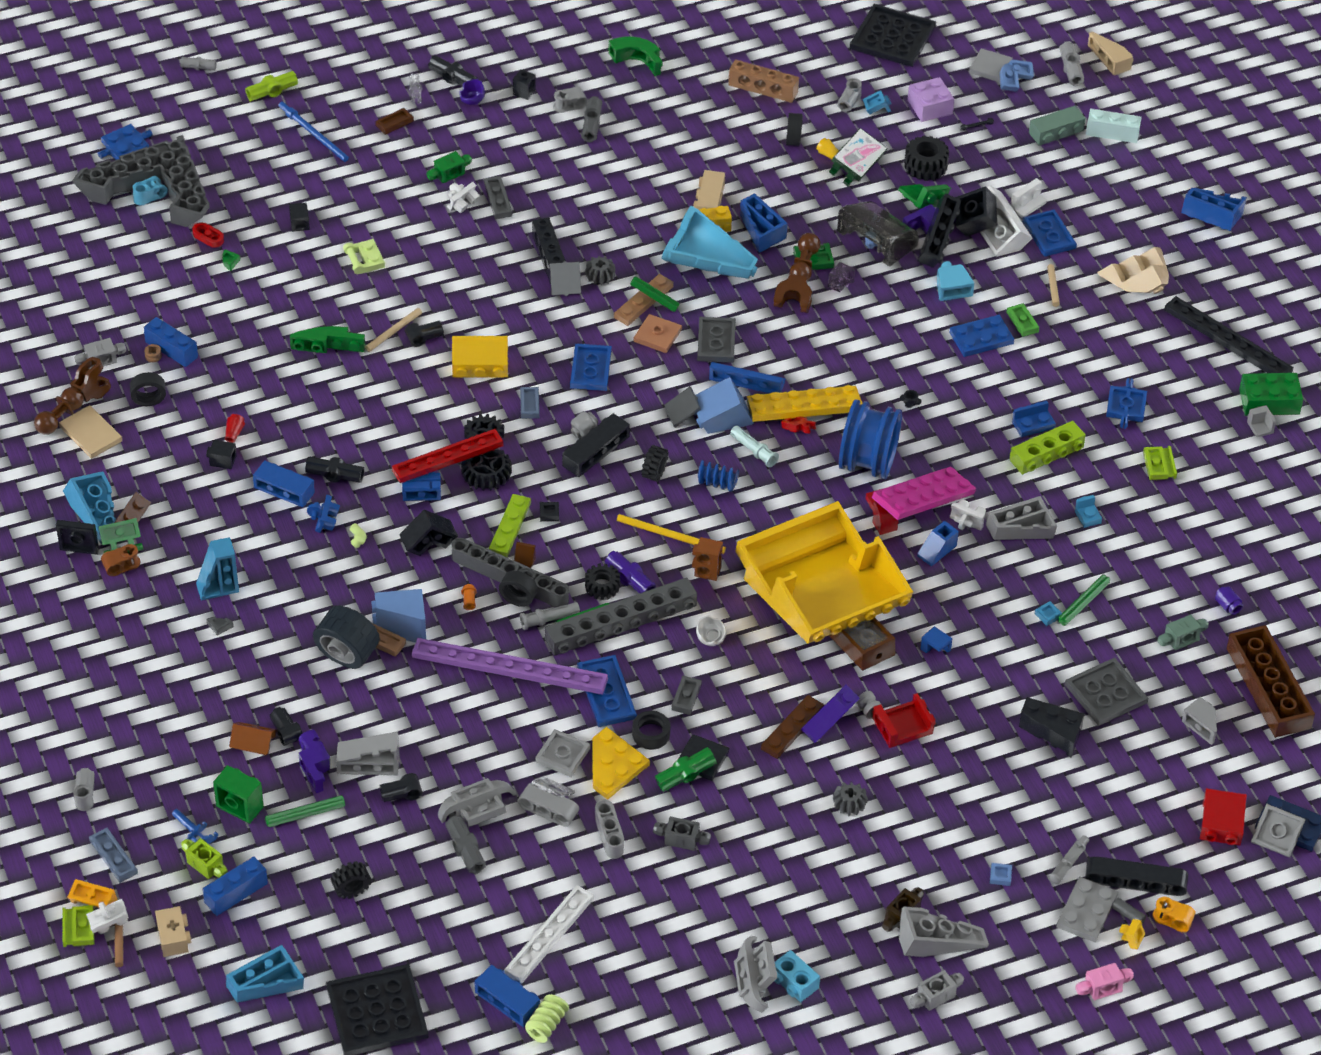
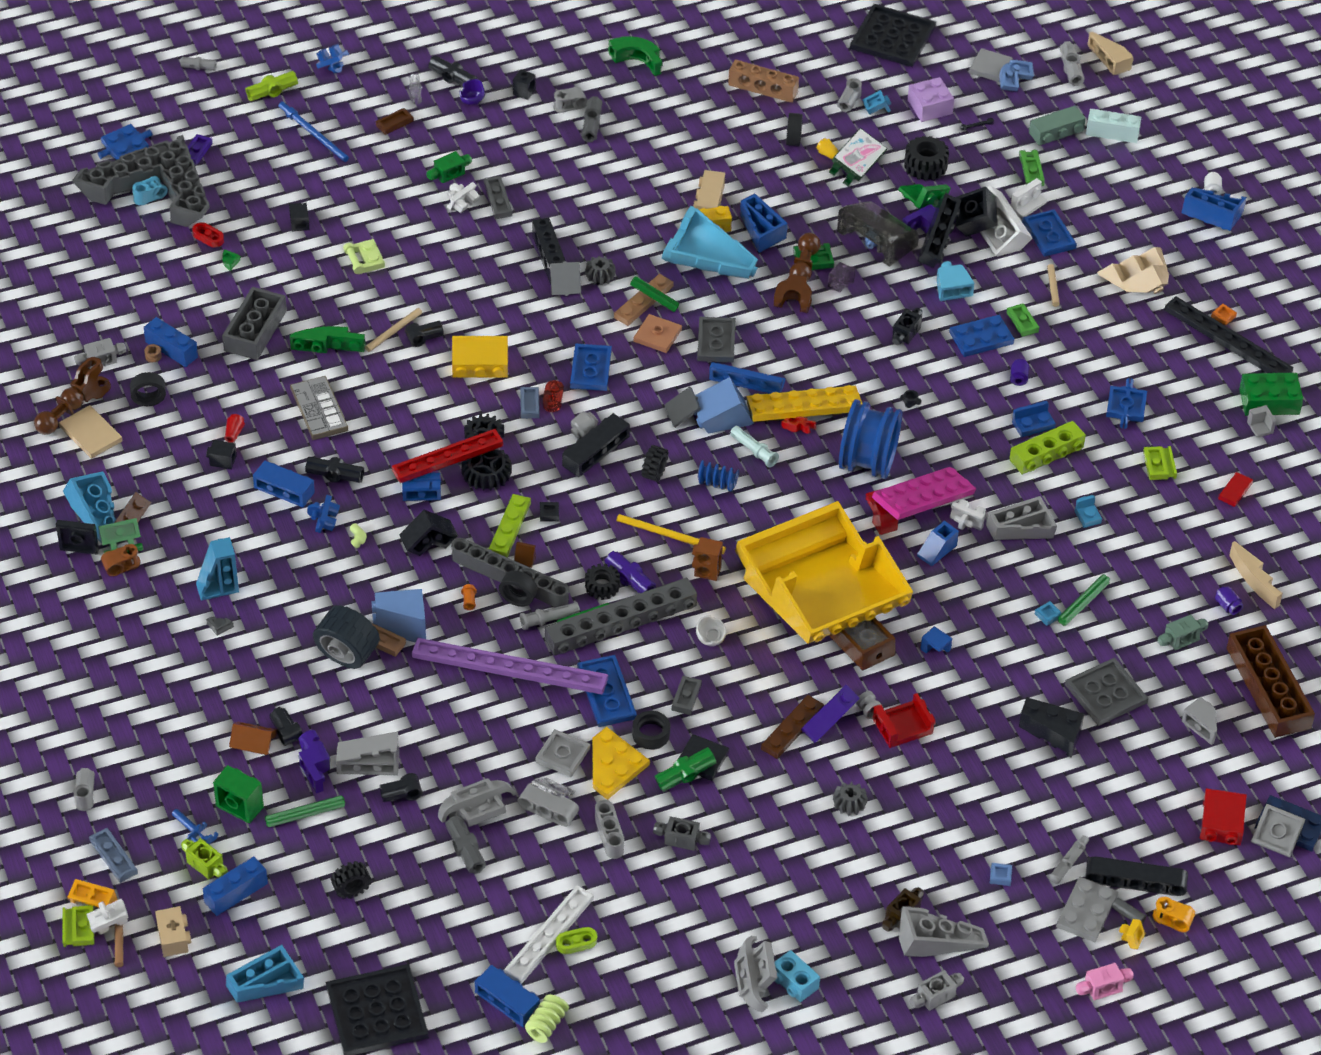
(199, 147): none -> dark purple plate
(254, 323): none -> dark grey brick
(319, 407): none -> tile
(333, 60): none -> blue hips
(553, 396): none -> clear red plate
(575, 940): none -> lime plate
(907, 326): none -> black piece
(1019, 372): none -> dark purple brick
(1031, 166): none -> bright green plate
(1213, 183): none -> white brick
(1224, 314): none -> orange tile
(1235, 489): none -> red tile
(1256, 578): none -> tan slope

